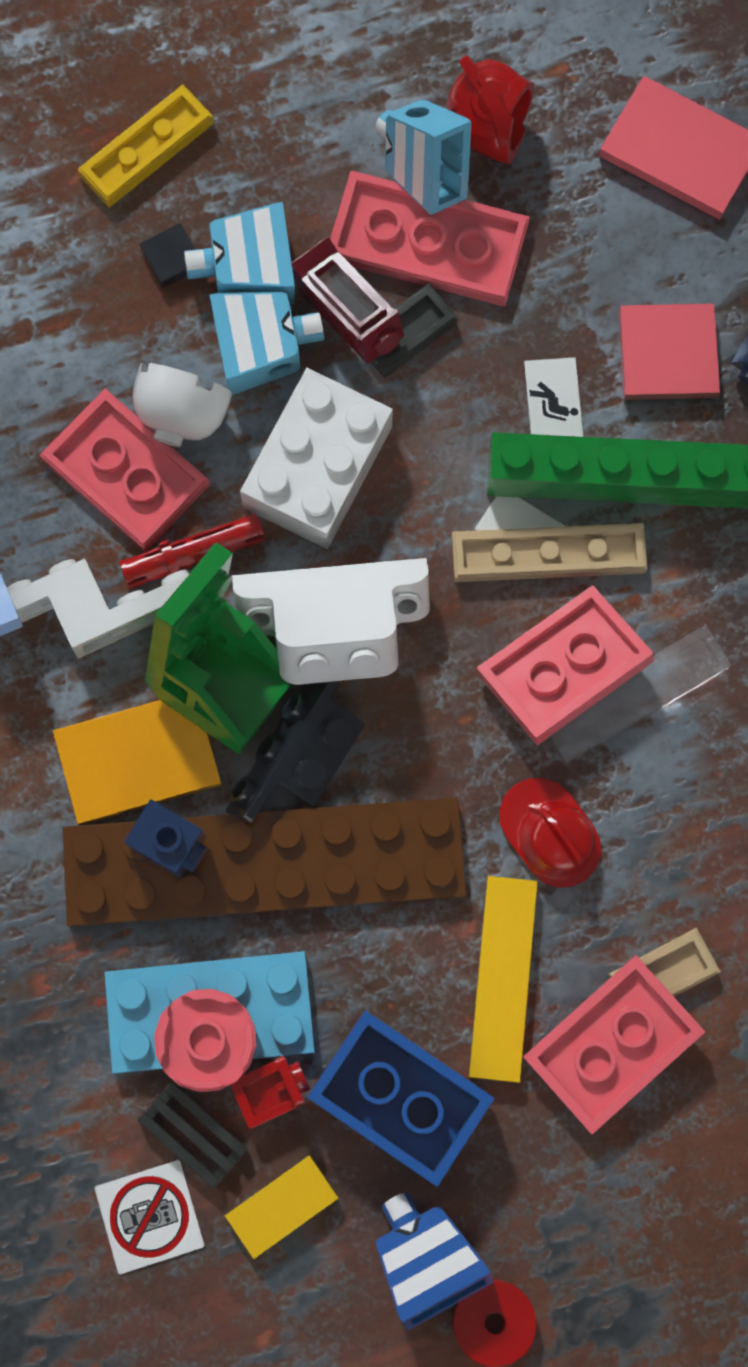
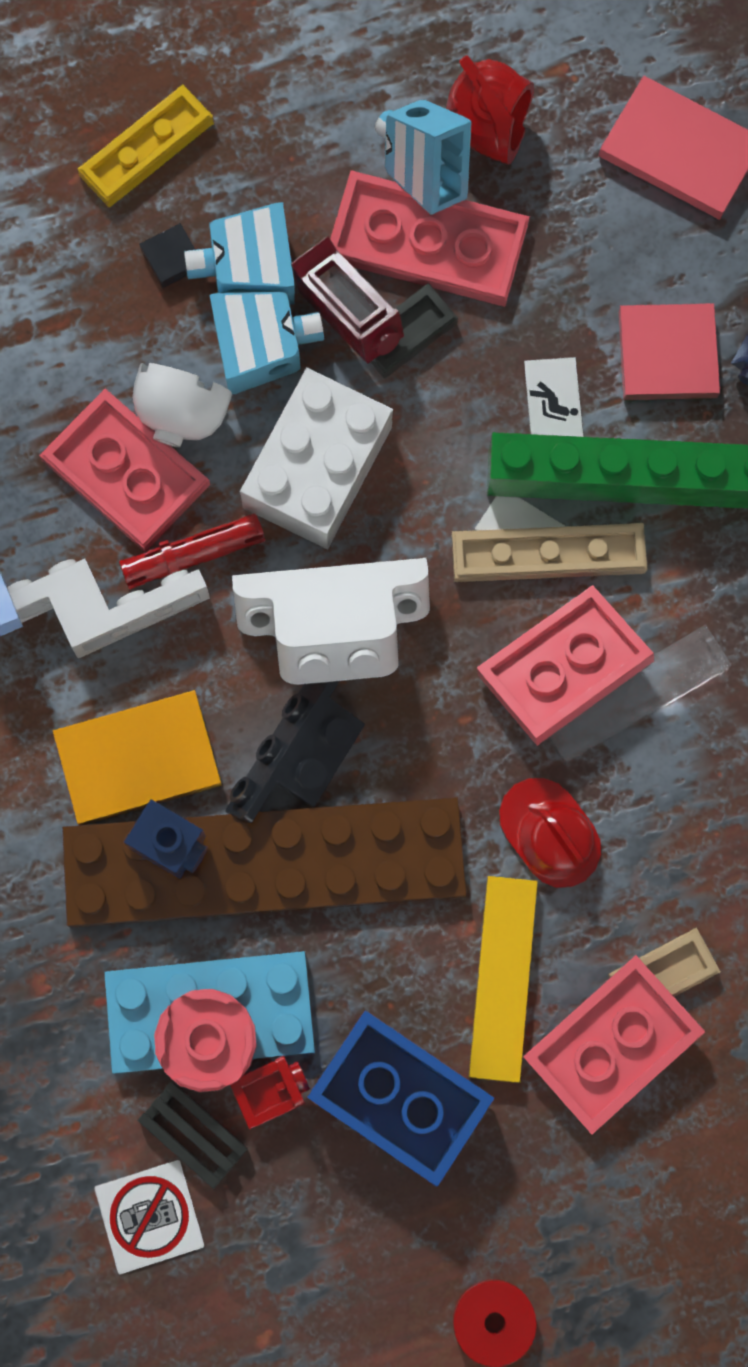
(213, 658): green bracket -> none
(281, 1207): yellow tile -> none
(427, 1261): torso -> none

